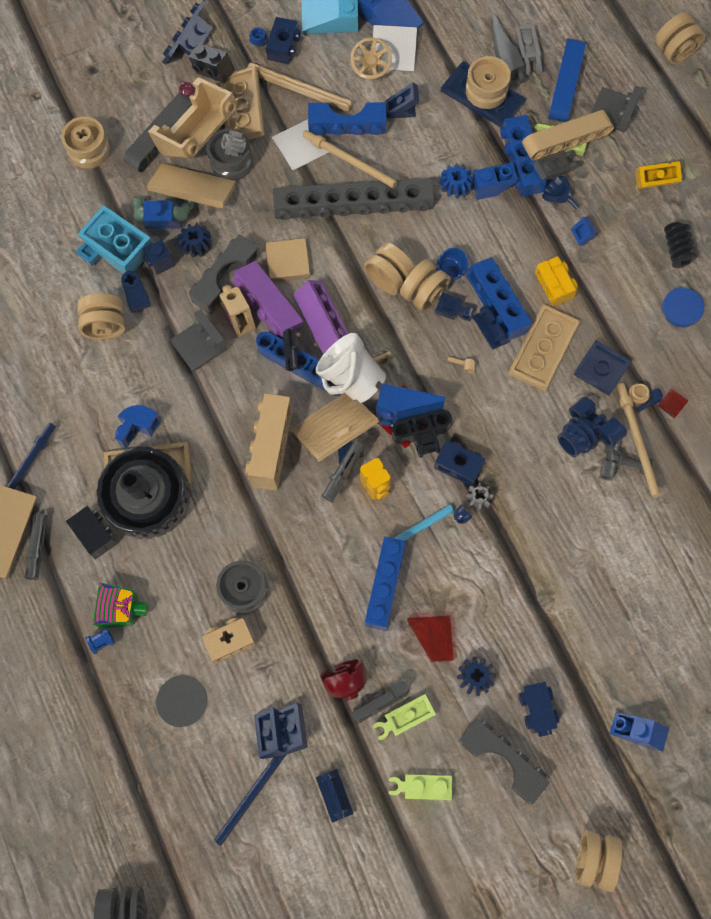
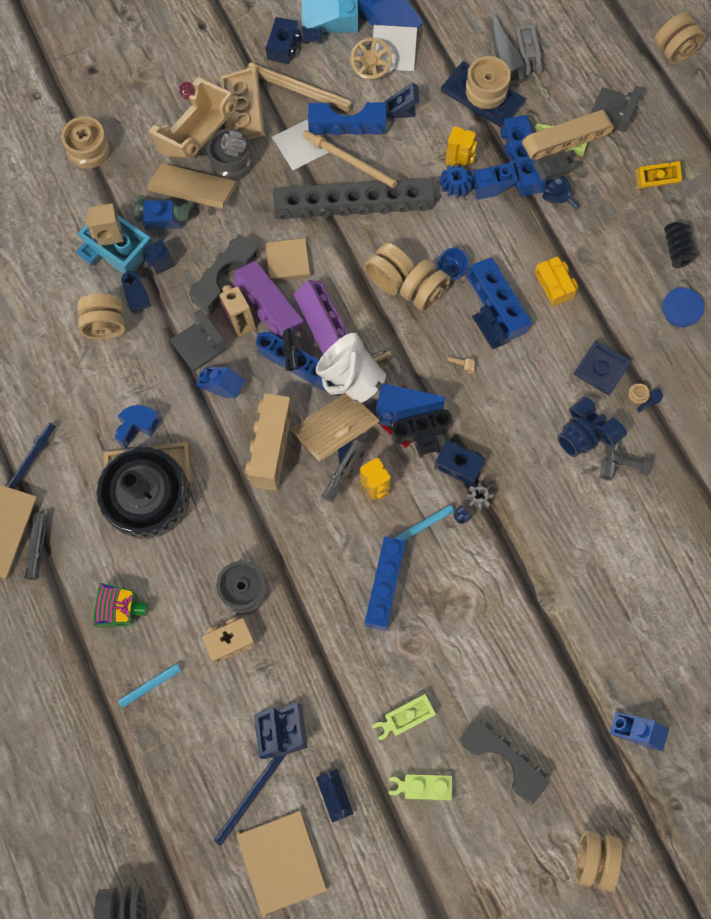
(91, 532): black brick -> none
(100, 640): blue bush -> none
(104, 224): none -> tan brick
(144, 150): dark grey beam -> none
(148, 686): none -> medium azure bar
(181, 701): dark grey sticker -> none
(194, 32): bracket -> none
(194, 240): dark blue gear -> none
(211, 63): black brick -> none
(220, 381): none -> blue slope
(258, 36): blue plate -> none
(281, 863): none -> tan piece
(312, 34): none -> dark blue bush
(345, 680): dark red cylinder -> none
(381, 701): dark grey hinge -> none
(434, 636): clear red wing -> none
(451, 306): dark blue plate -> none
(461, 148): none -> yellow brick
(481, 670): dark blue gear -> none
(539, 710): dark blue brick -> none
(544, 347): tan tile -> none
(567, 80): blue beam -> none
(584, 231): blue tile -> none
(627, 405): tan bar -> none
(672, 403): clear red tile -> none

